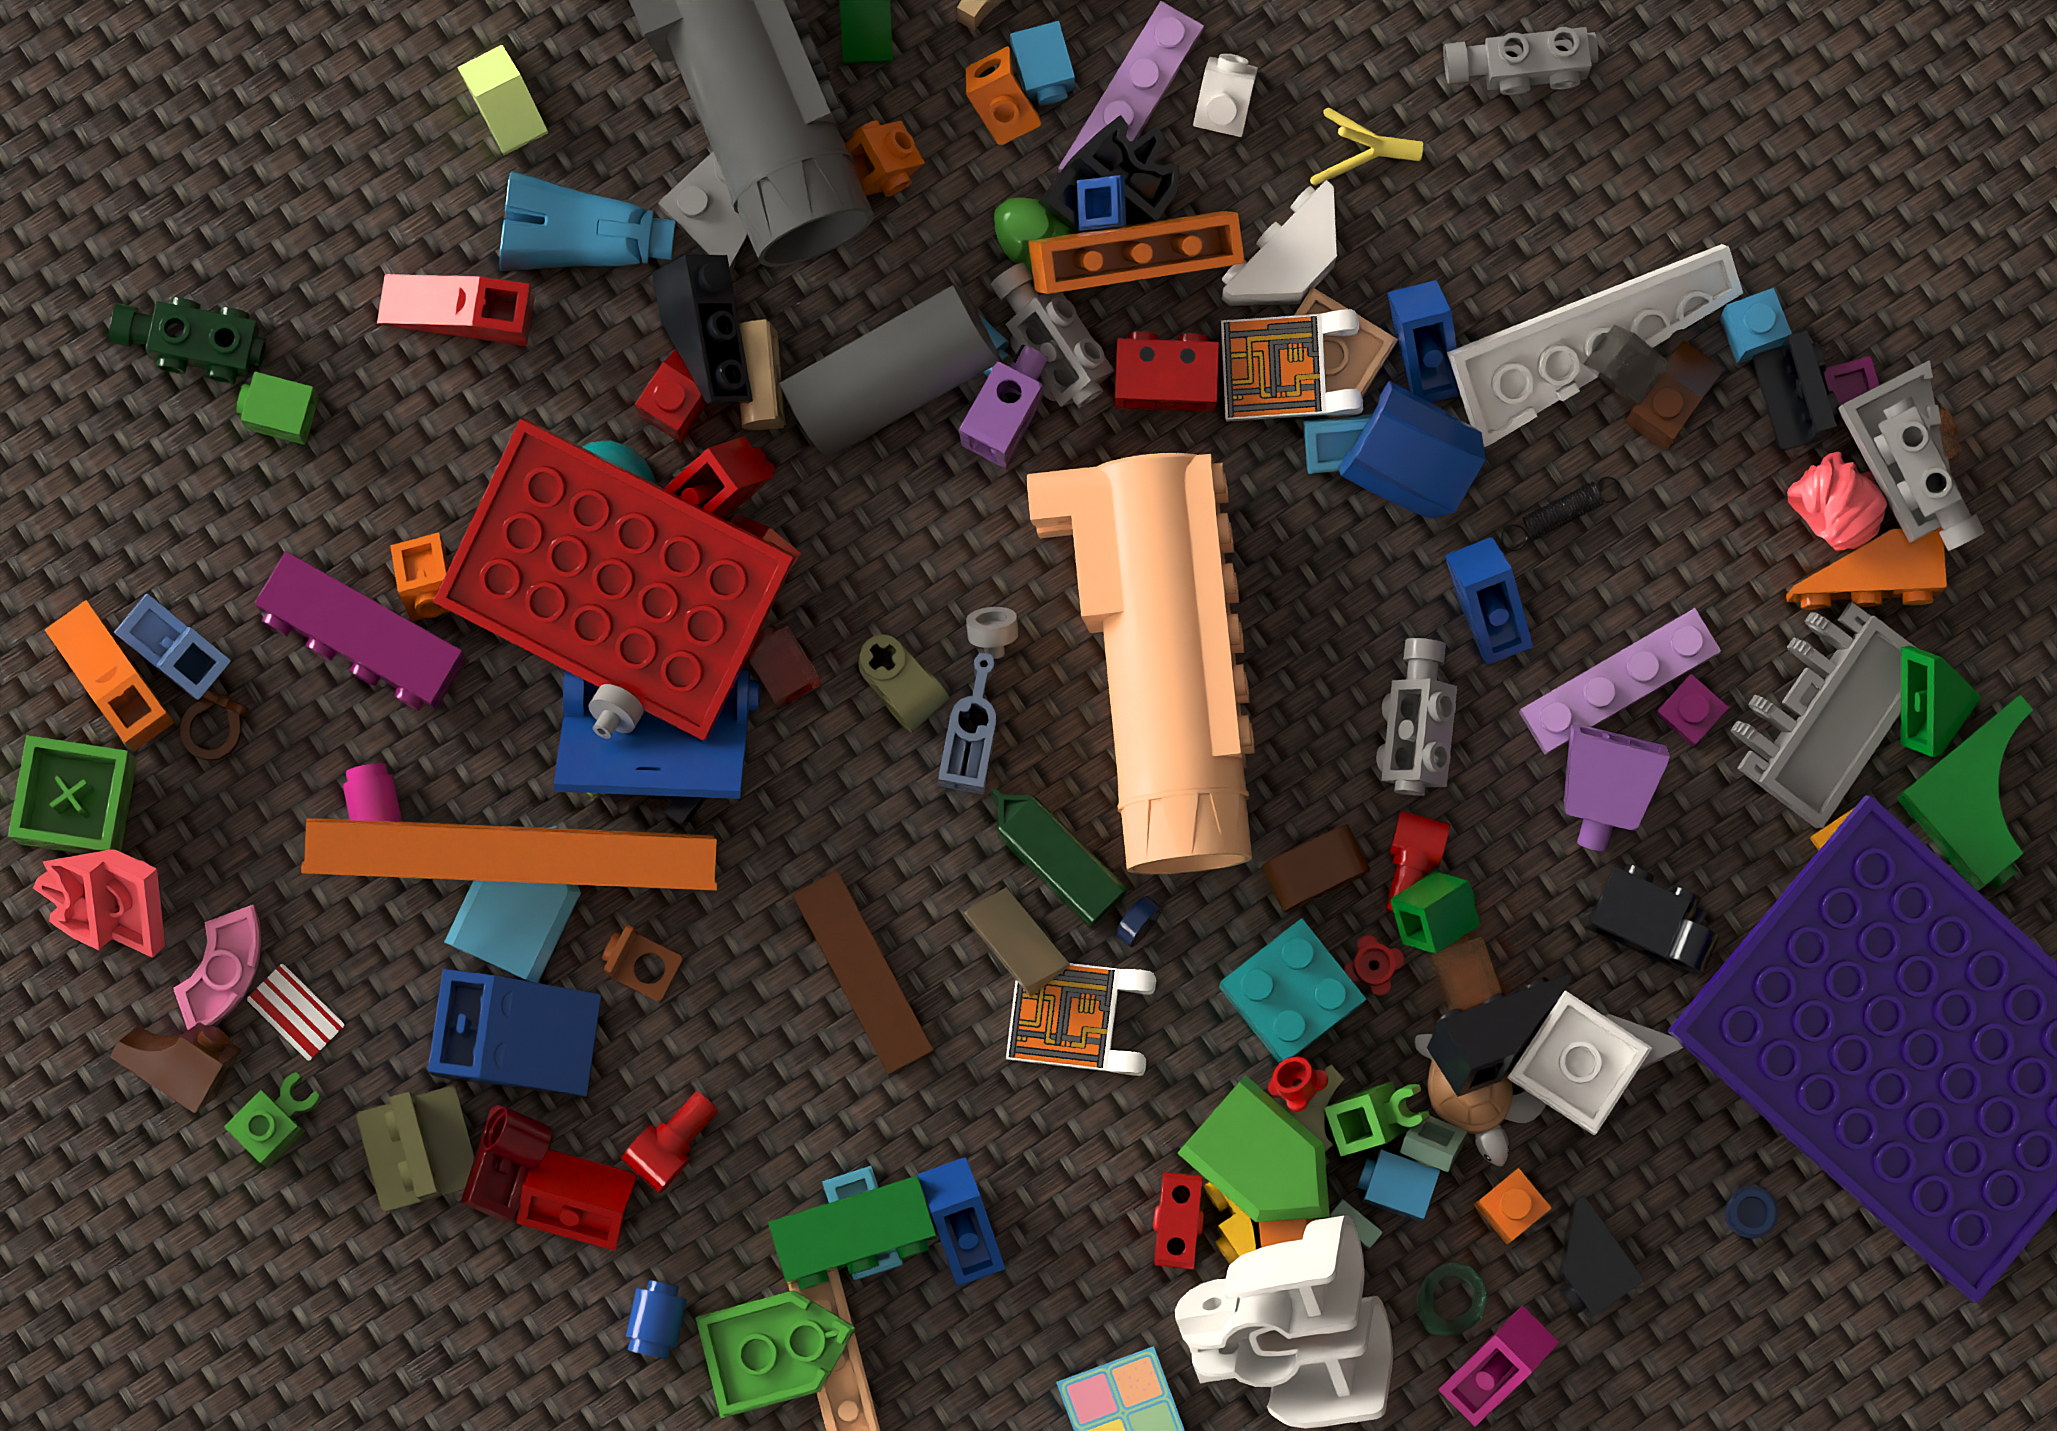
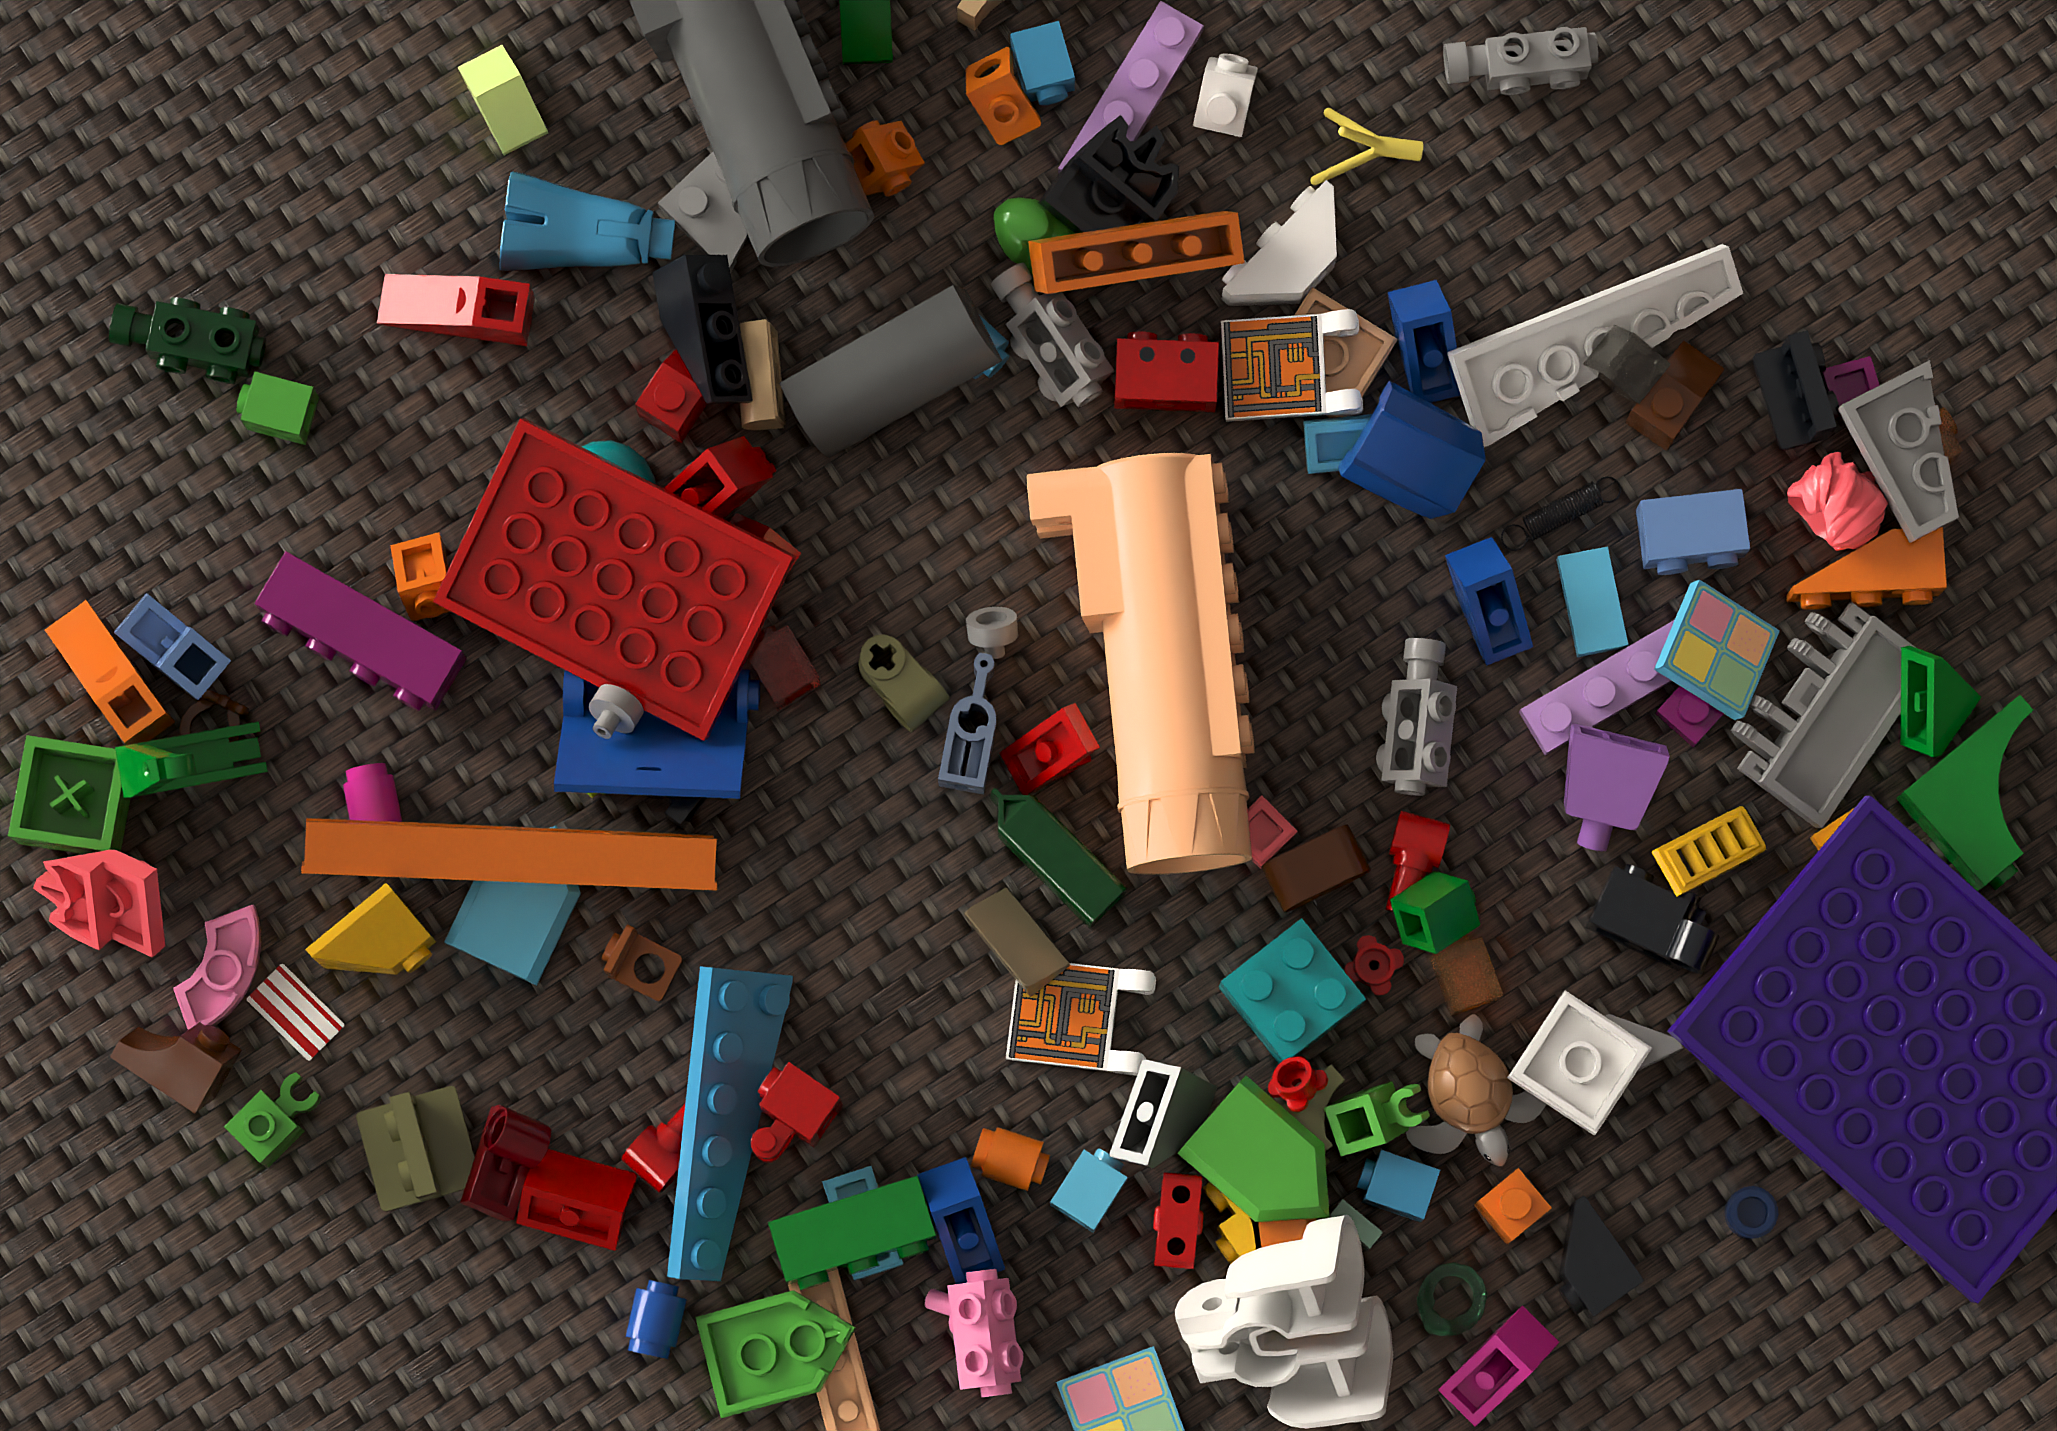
(187, 760): none -> green hinge
(375, 938): none -> yellow slope
(514, 1033): blue slope -> none
(730, 1057): none -> dark azure wing
(798, 1109): none -> red brick
(862, 972): reddish brown tile -> none
(982, 1331): none -> bright pink brick
(997, 427): medium lavender torso -> none
(1010, 1158): none -> orange brick
(1050, 750): none -> red slope
(1090, 1188): none -> medium azure brick
(1101, 203): blue slope -> none
(1138, 921): dark blue tile -> none
(1161, 1114): none -> dark grey slope
(1267, 831): none -> coral tile
(1434, 1143): sand green plate -> none
(1485, 1041): black slope -> none
(1592, 601): none -> medium azure tile
(1693, 531): none -> medium blue brick
(1717, 650): none -> tile
(1736, 838): none -> yellow slope
(1754, 325): dark azure brick -> none
(1916, 465): light grey brick -> none

